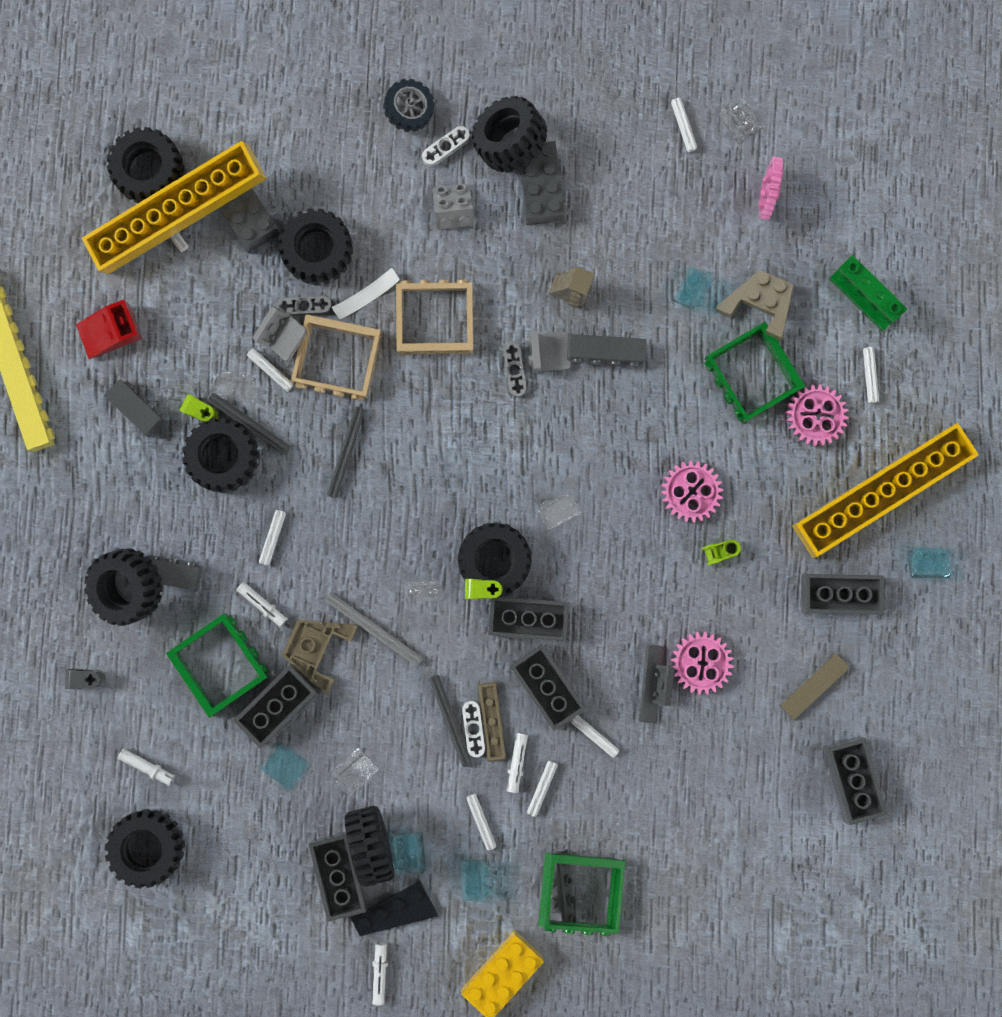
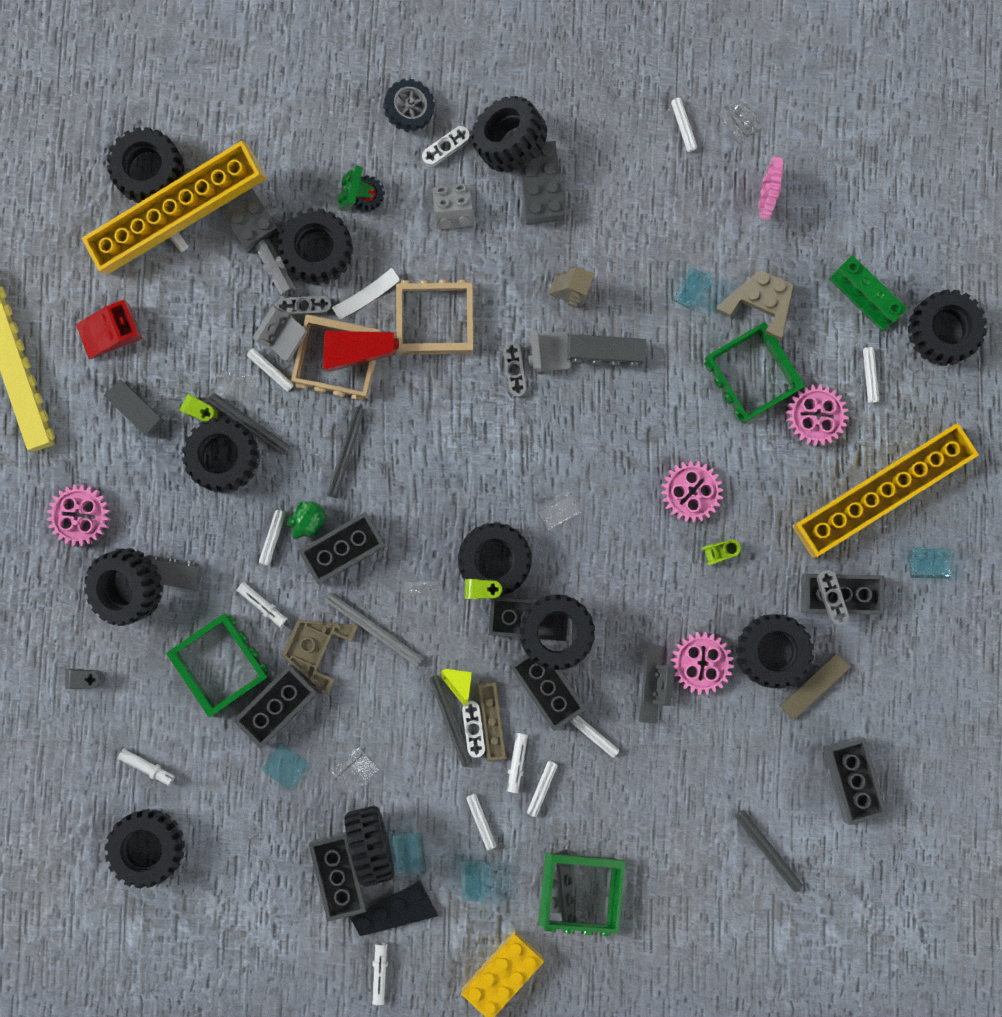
(76, 531): none -> bright pink gear
(275, 267): none -> light grey piece
(307, 520): none -> green animal
(342, 548): none -> dark grey brick
(353, 348): none -> red slope
(360, 191): none -> plate
(459, 683): none -> neon yellow slope
(583, 637): none -> black tyre
(769, 851): none -> dark grey axle
(799, 643): none -> black tyre
(833, 582): none -> light grey beam
(964, 310): none -> black tyre

